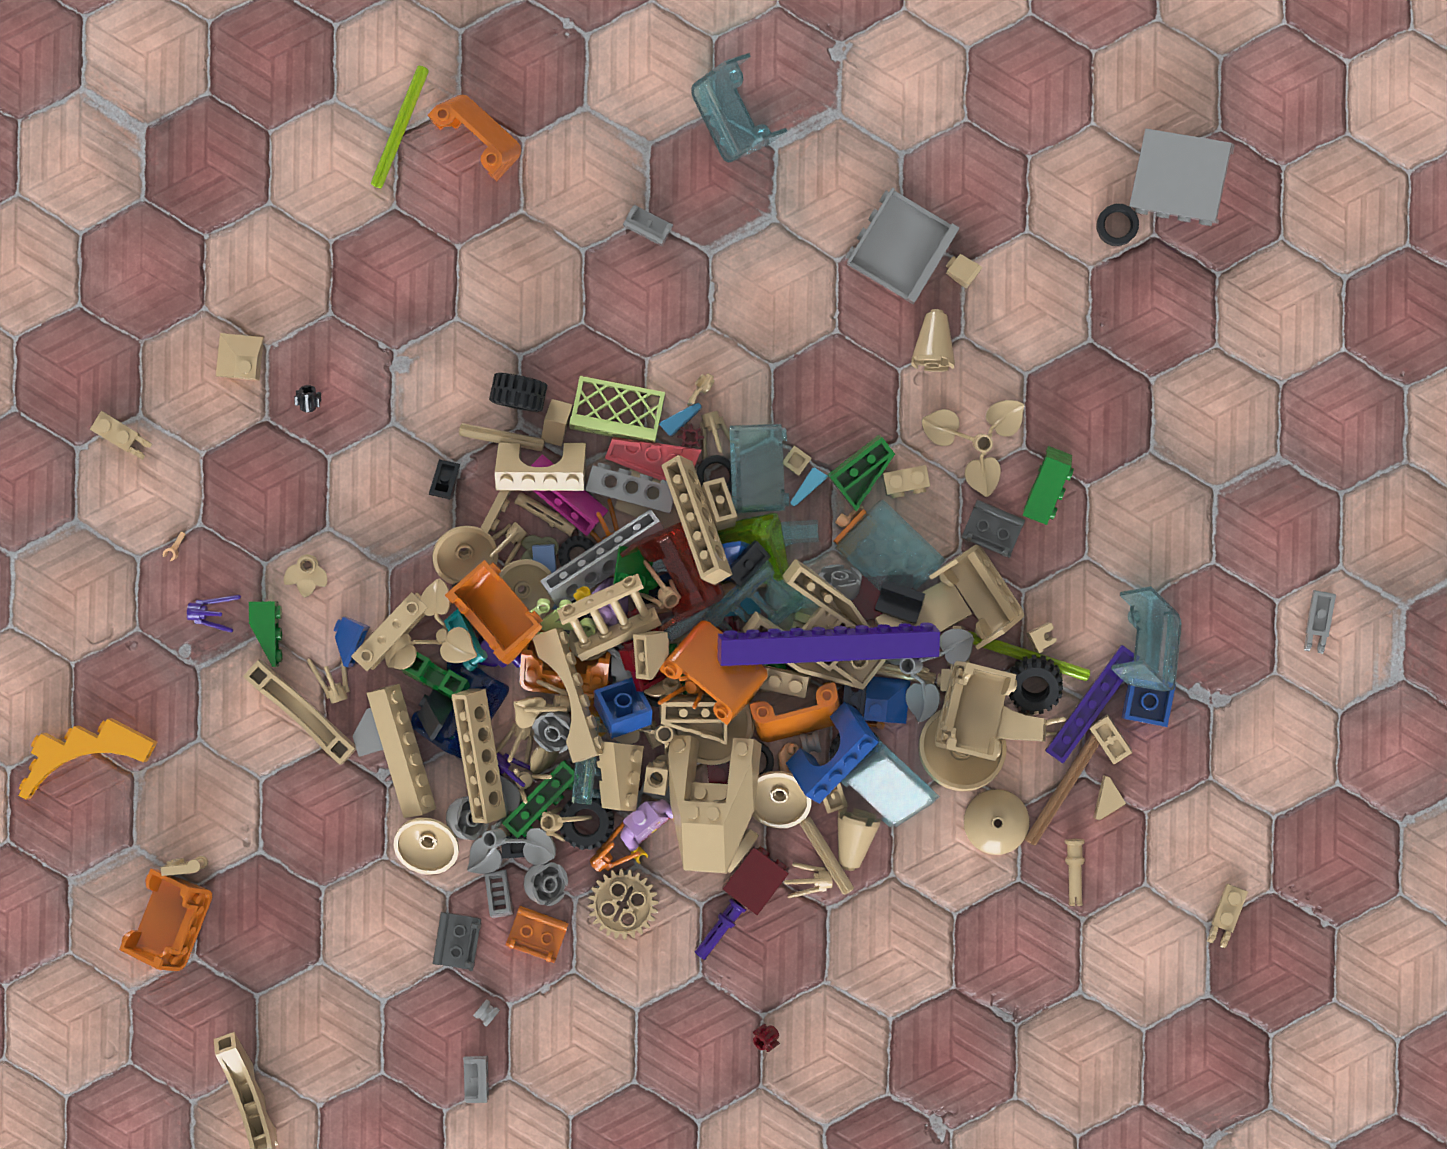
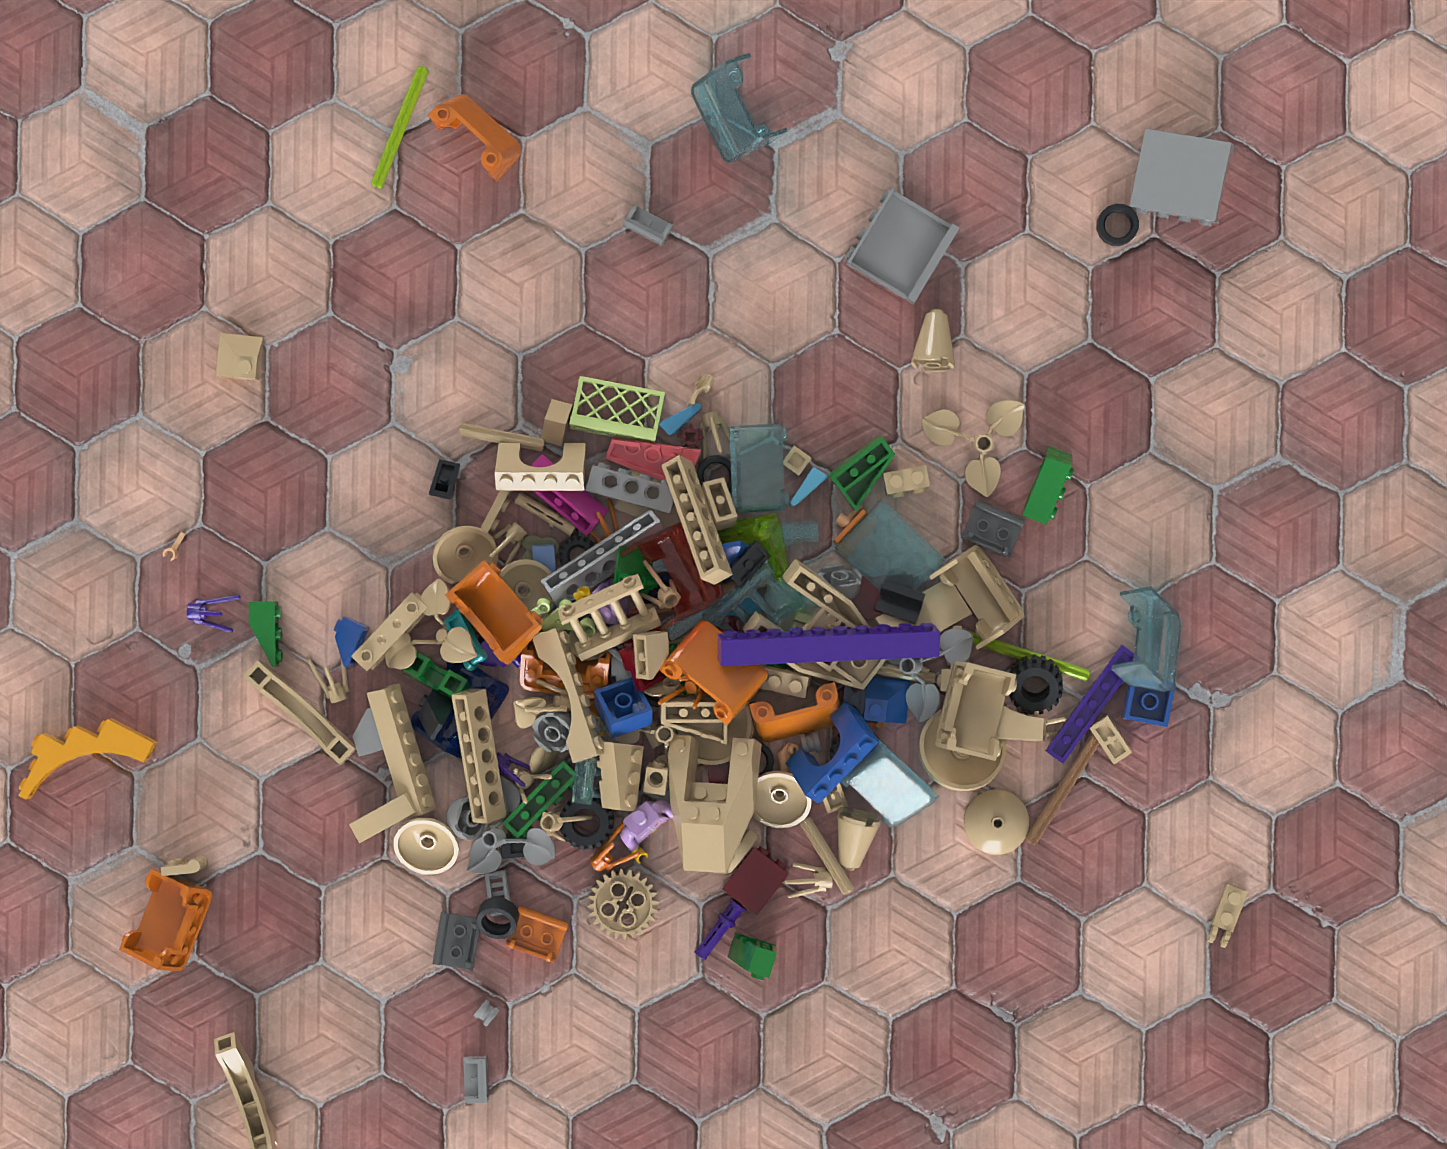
(118, 434): tan hinge -> none
(306, 578): tan plate -> none
(307, 398): black gear -> none
(383, 817): none -> tan slope
(502, 906): none -> black tyre
(518, 392): black tyre -> none
(520, 733): tan plant -> none
(545, 883): light grey cylinder -> none
(753, 955): none -> green wedge
(766, 1037): dark red gear -> none
(962, 270): tan slope -> none
(1038, 638): tan hinge -> none
(1075, 860): tan pin -> none
(1108, 799): tan slope -> none
(1319, 619): light grey hinge -> none

